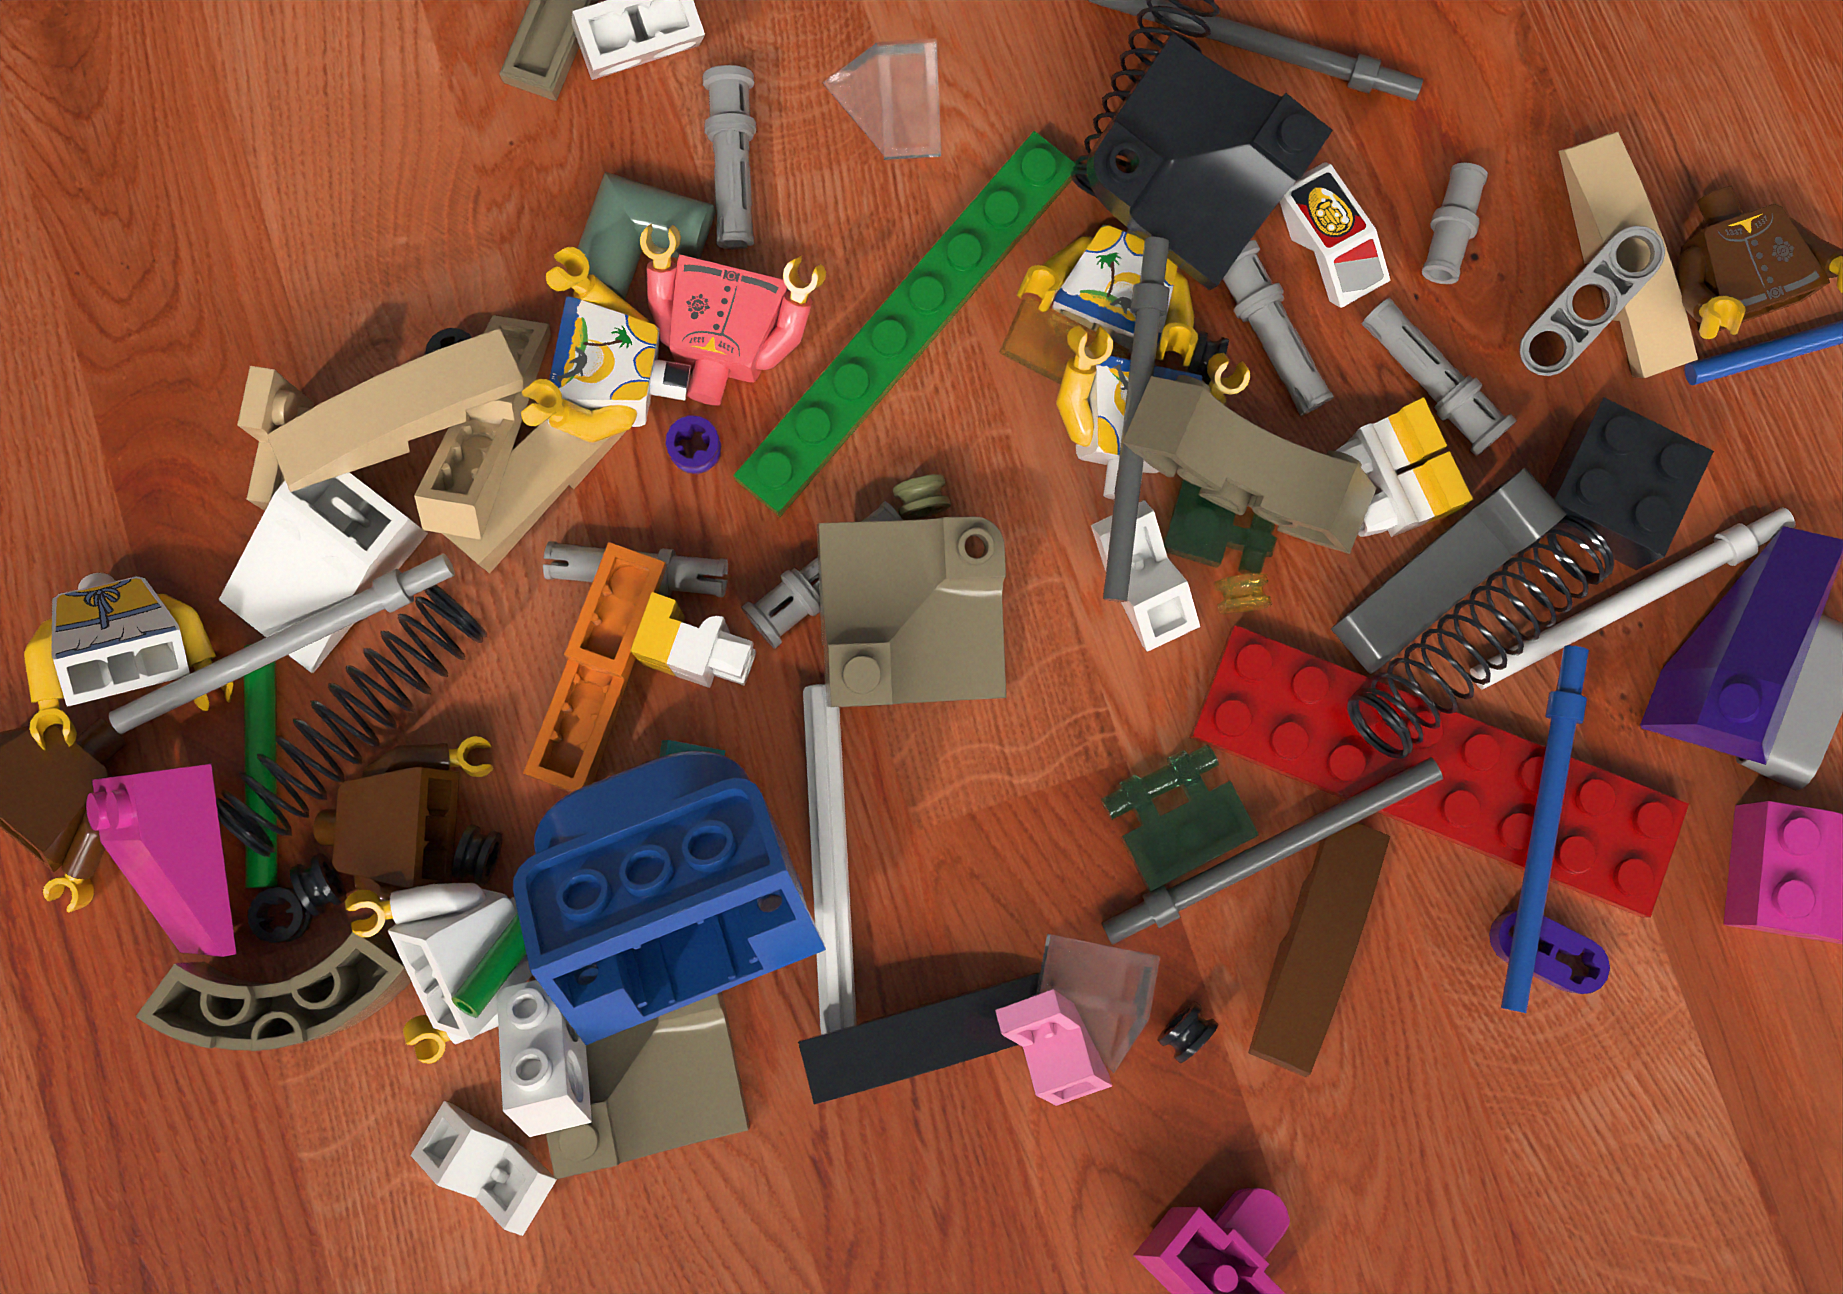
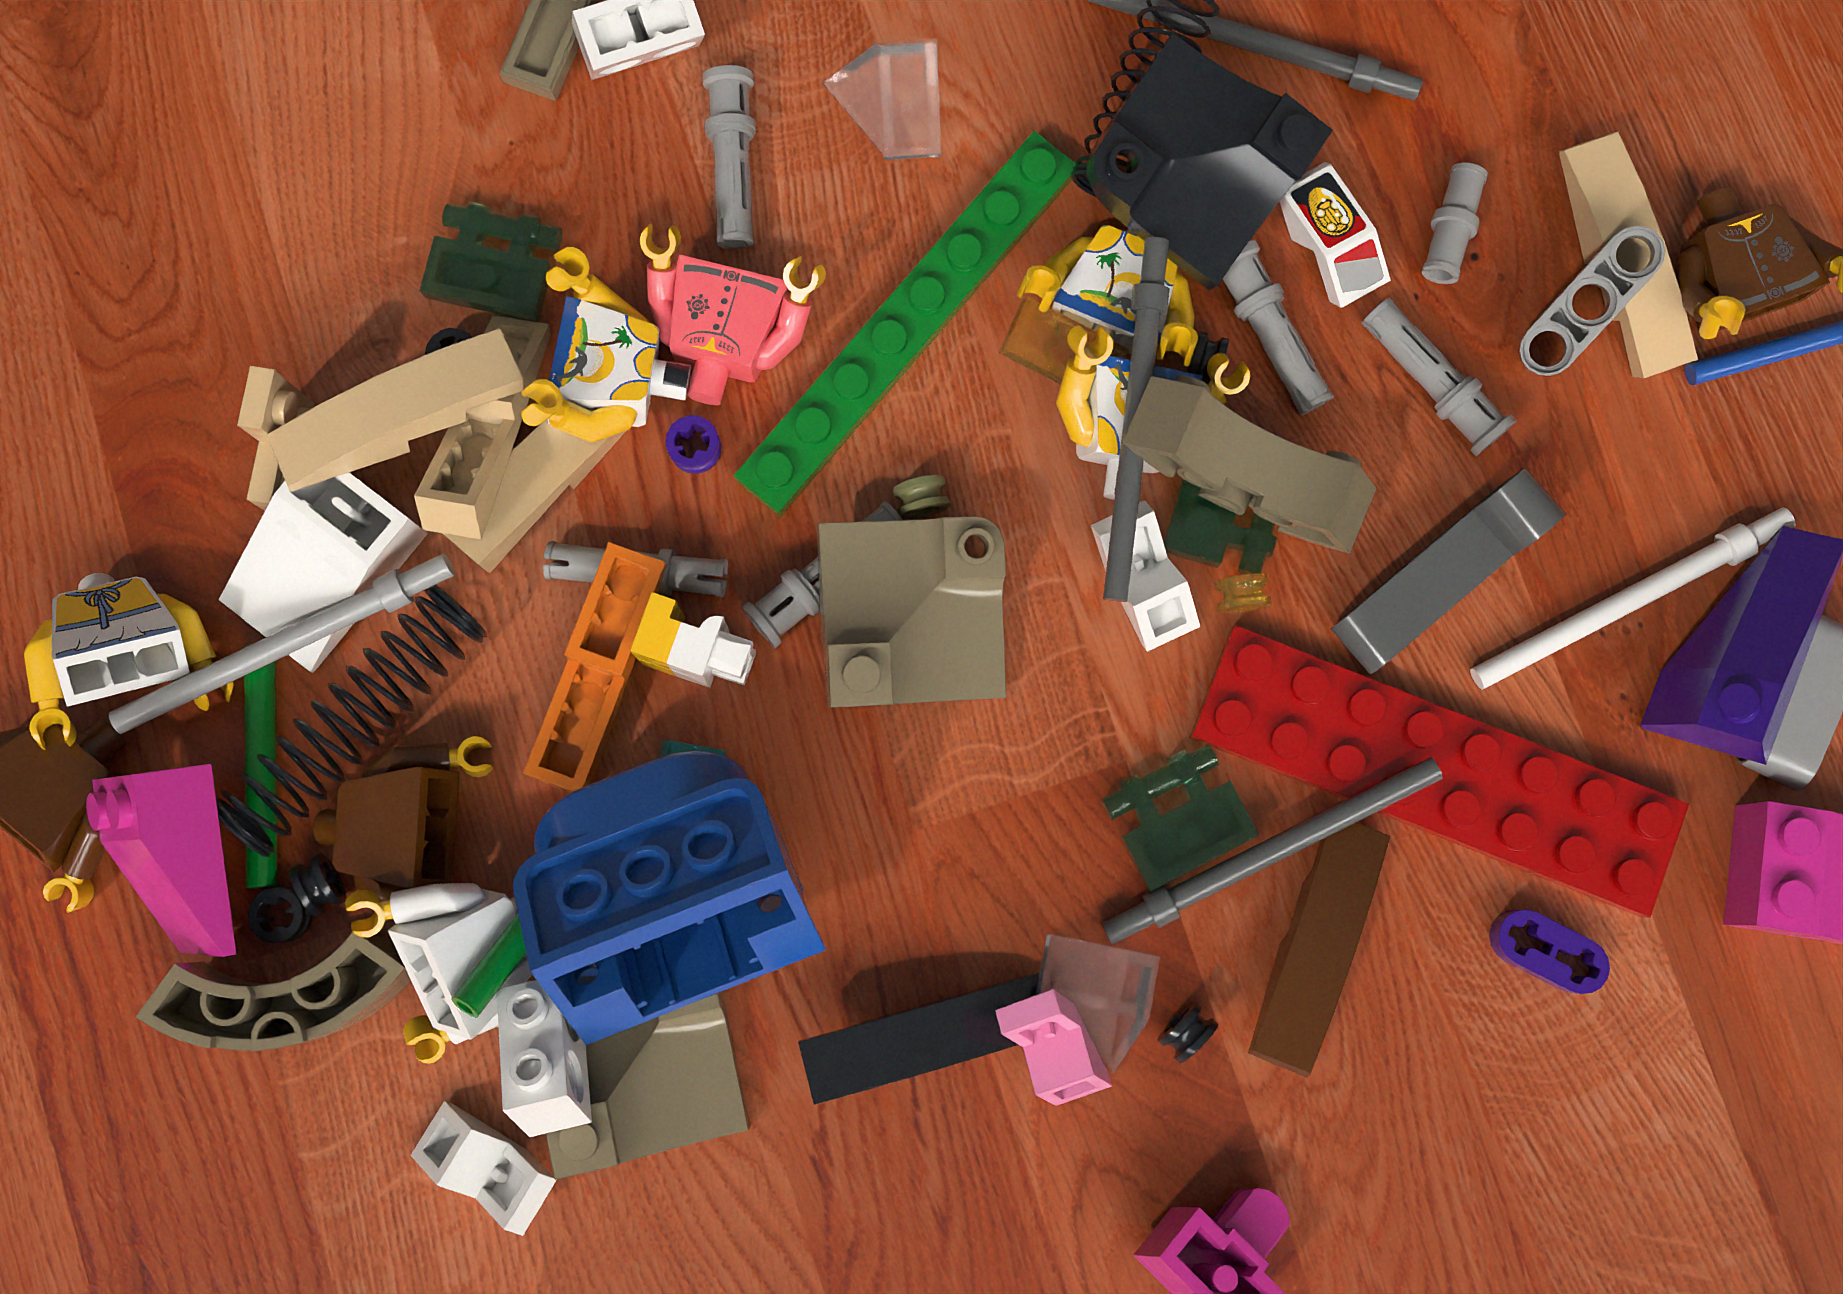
(477, 854): black bush -> none
(486, 277): none -> clear green plate
(622, 214): sand green brick -> none
(829, 860): white axle -> none
(1390, 716): black piece -> none
(1418, 494): hips -> none
(1565, 709): blue bar -> none
(1626, 481): black brick -> none

